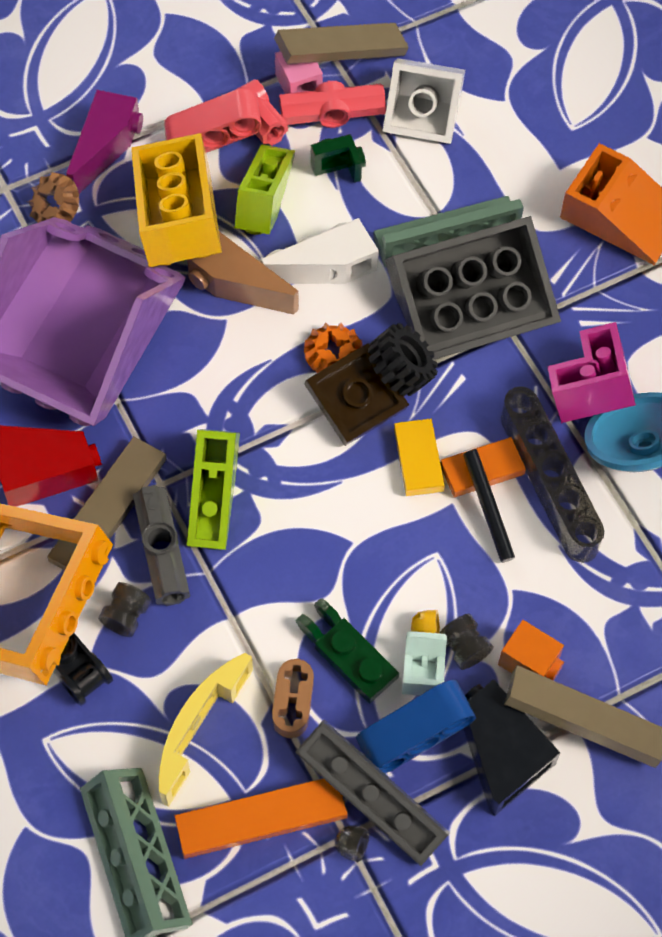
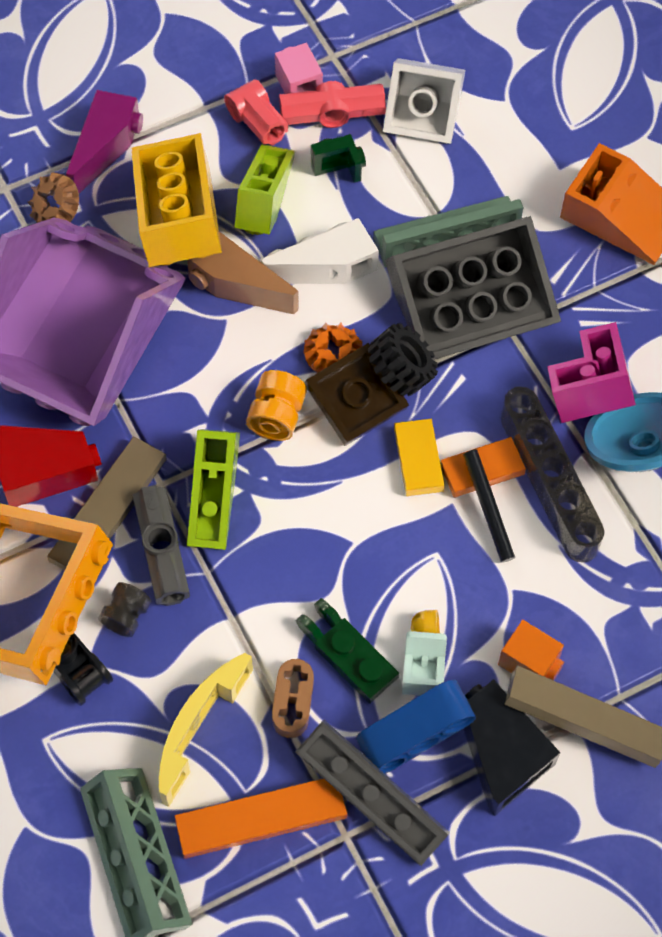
(218, 120): coral beam -> none
(276, 405): none -> light orange wheel
(341, 43): dark tan tile -> none
(352, 842): clear smoke hinge -> none
(466, 641): clear smoke wheel -> none

